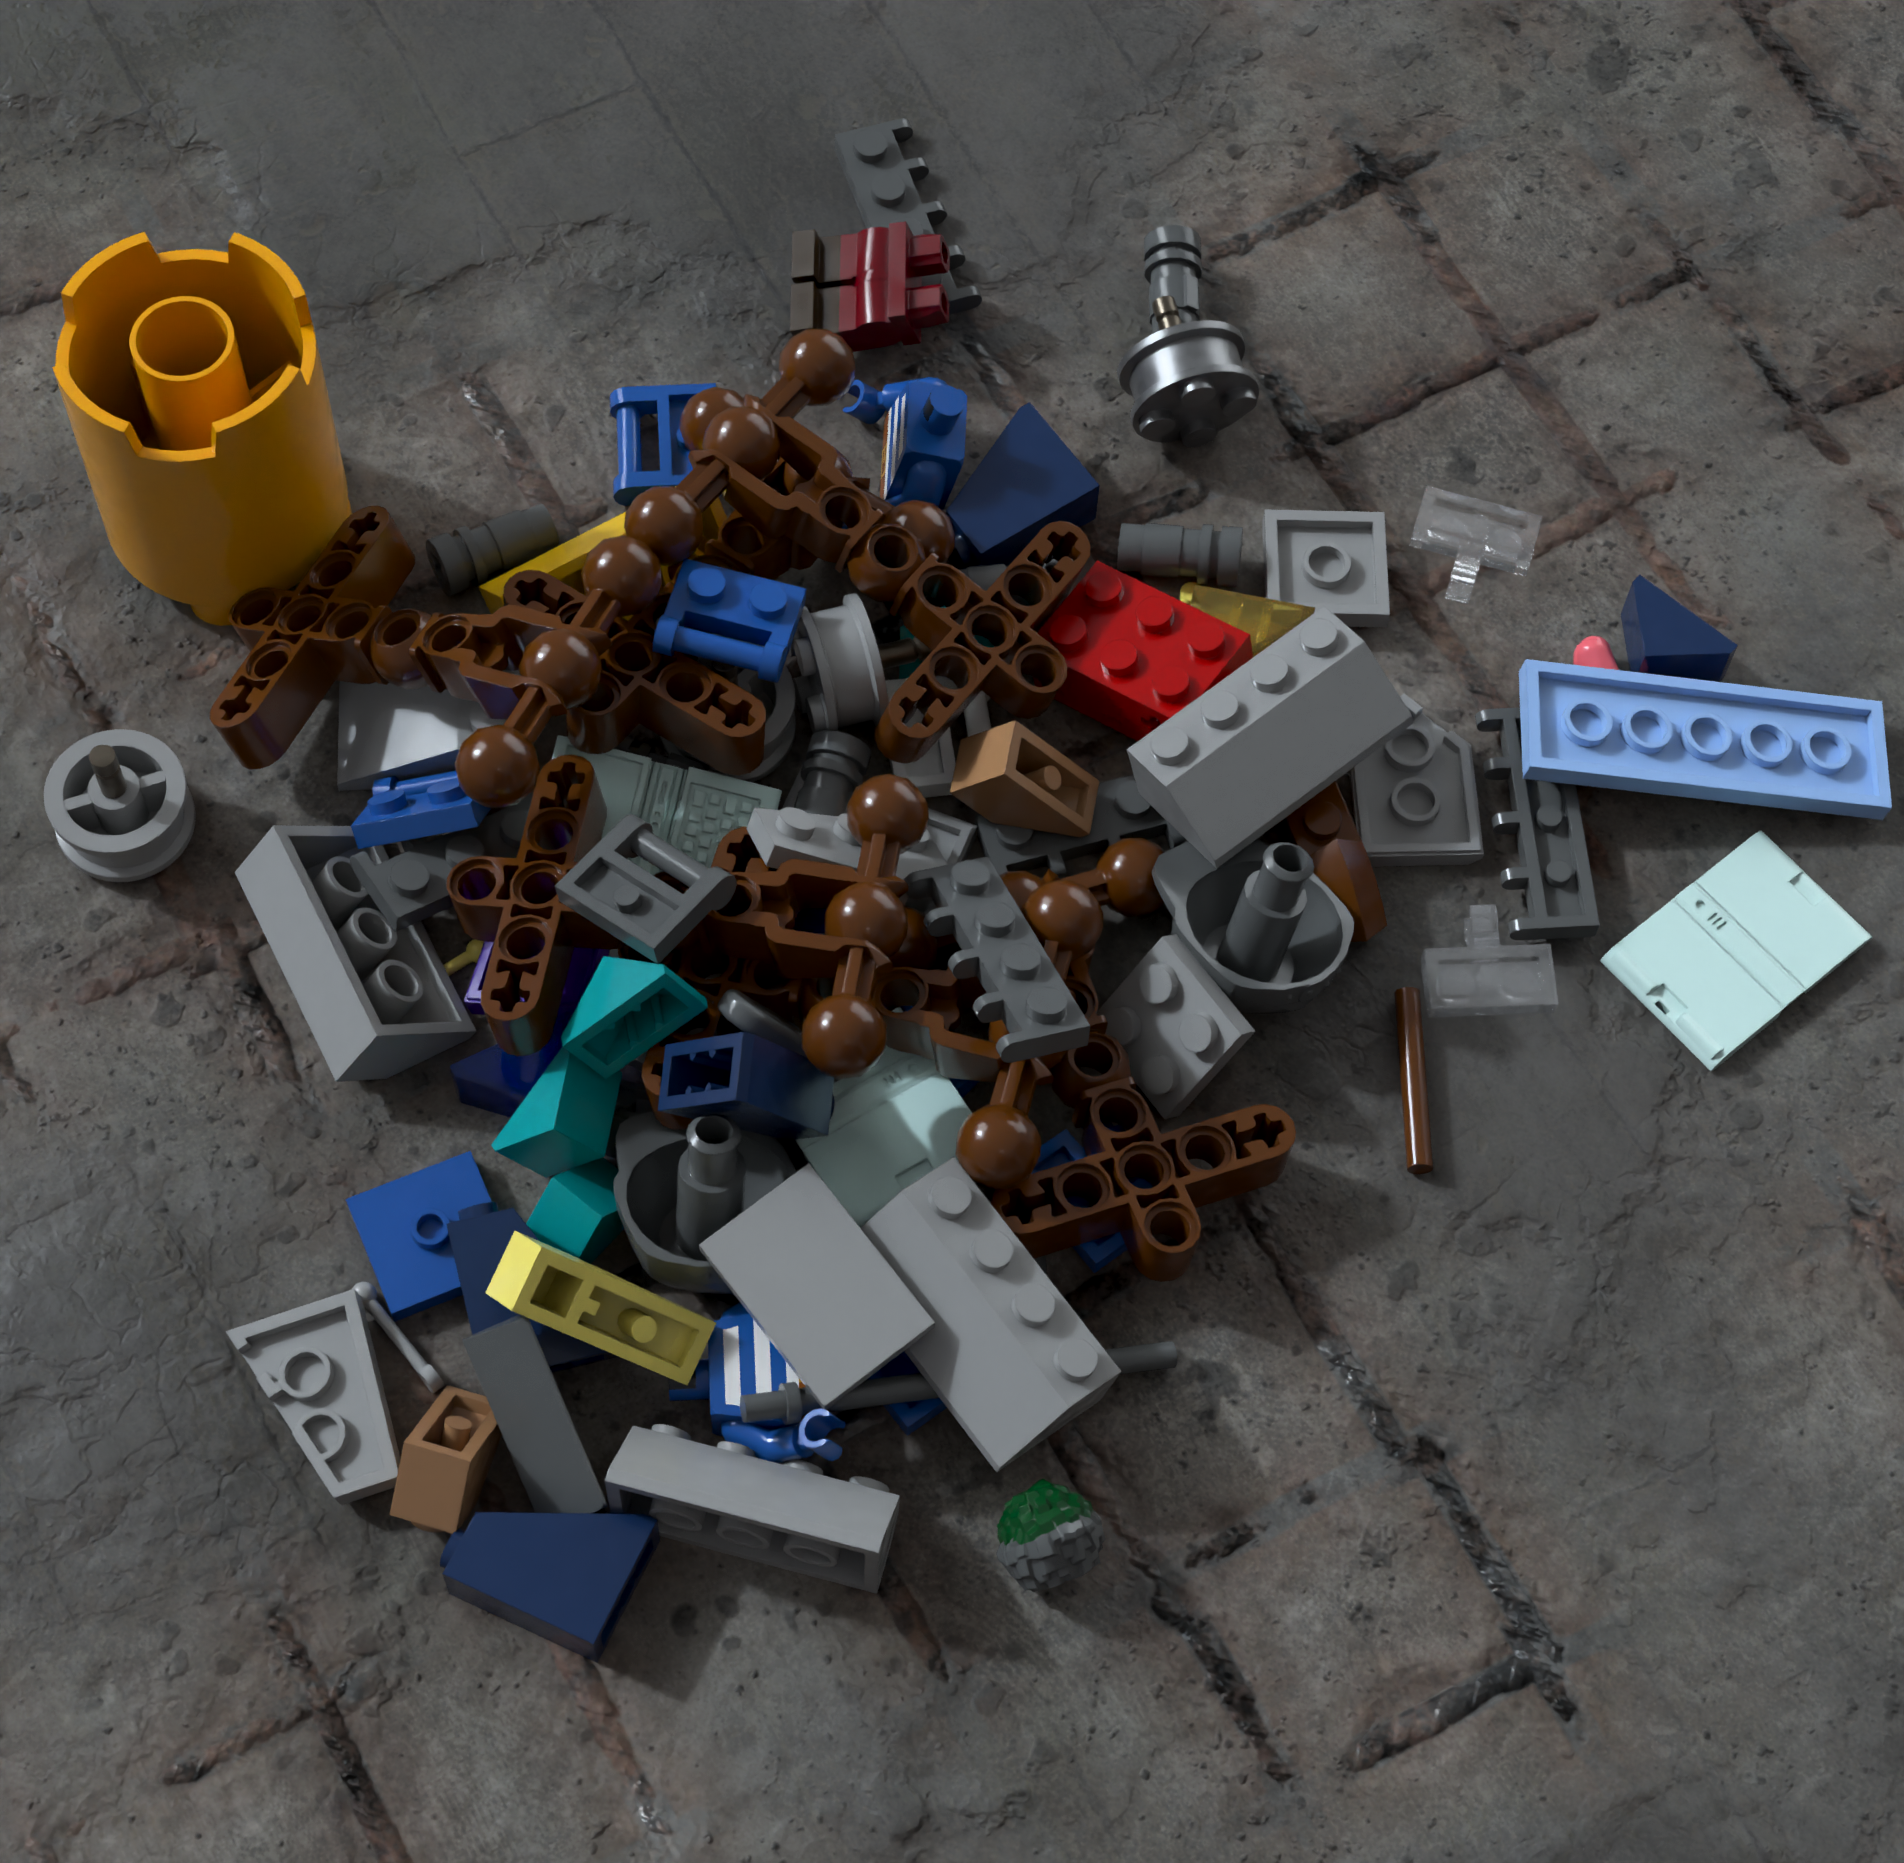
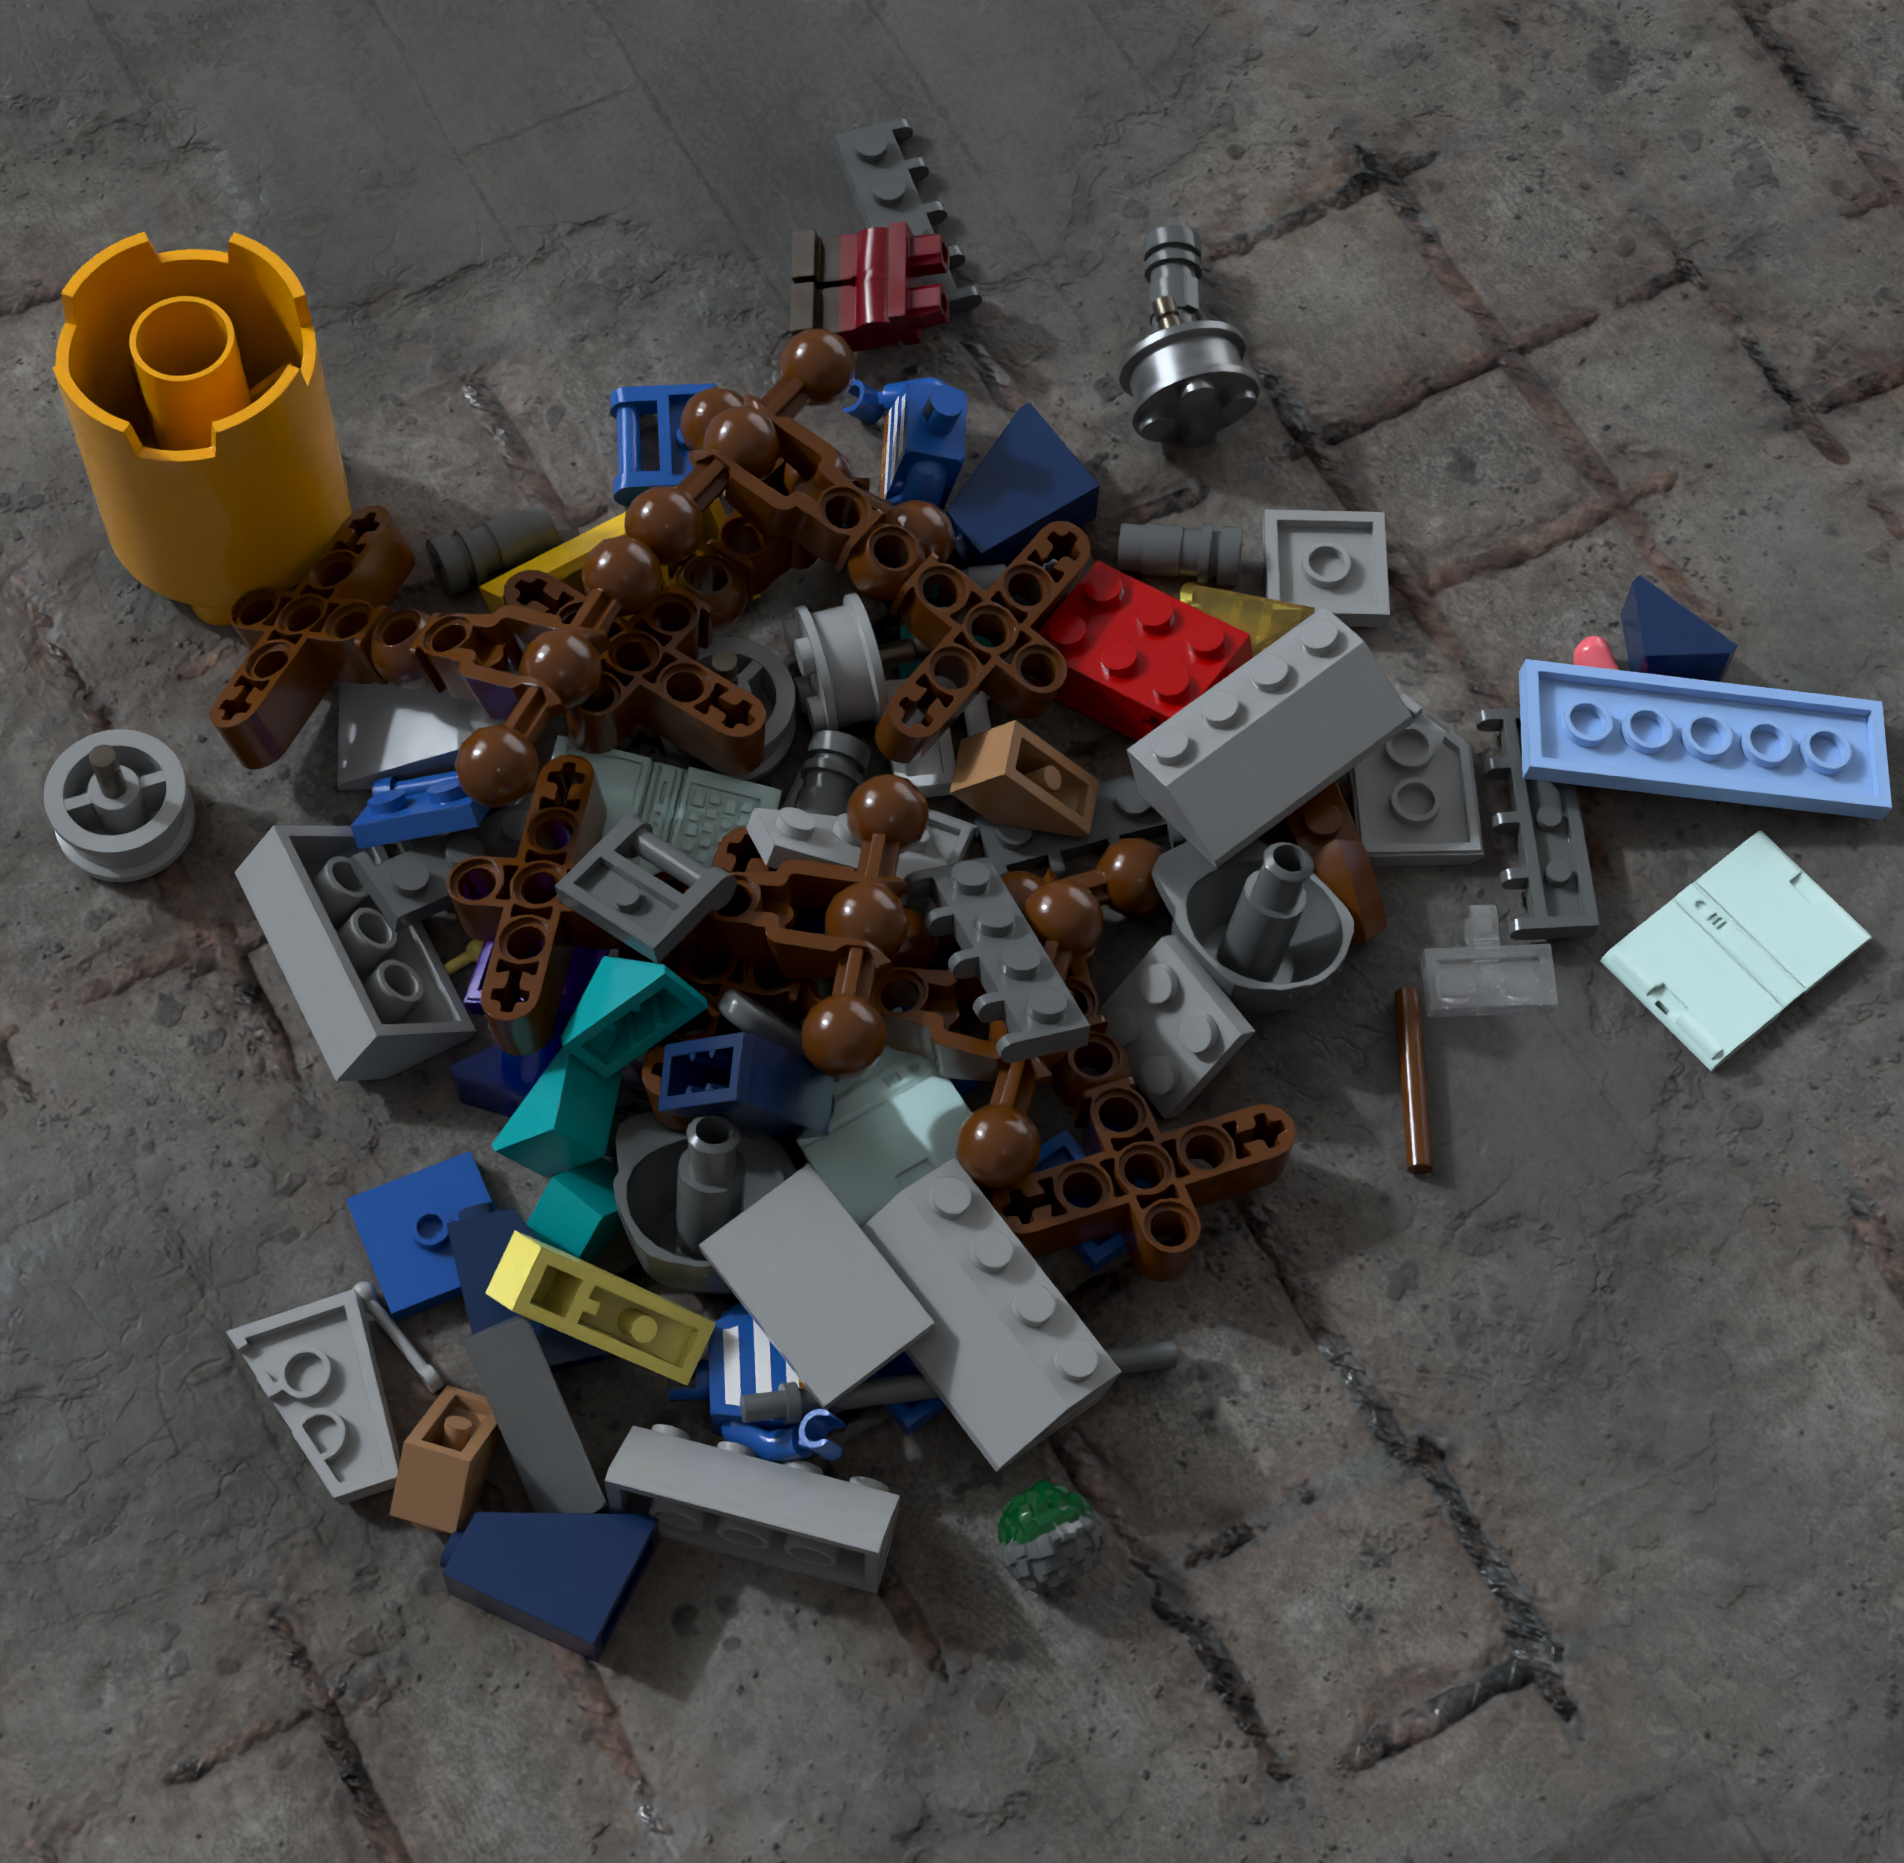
(732, 607): blue plate -> none
(1474, 535): clear plate -> none

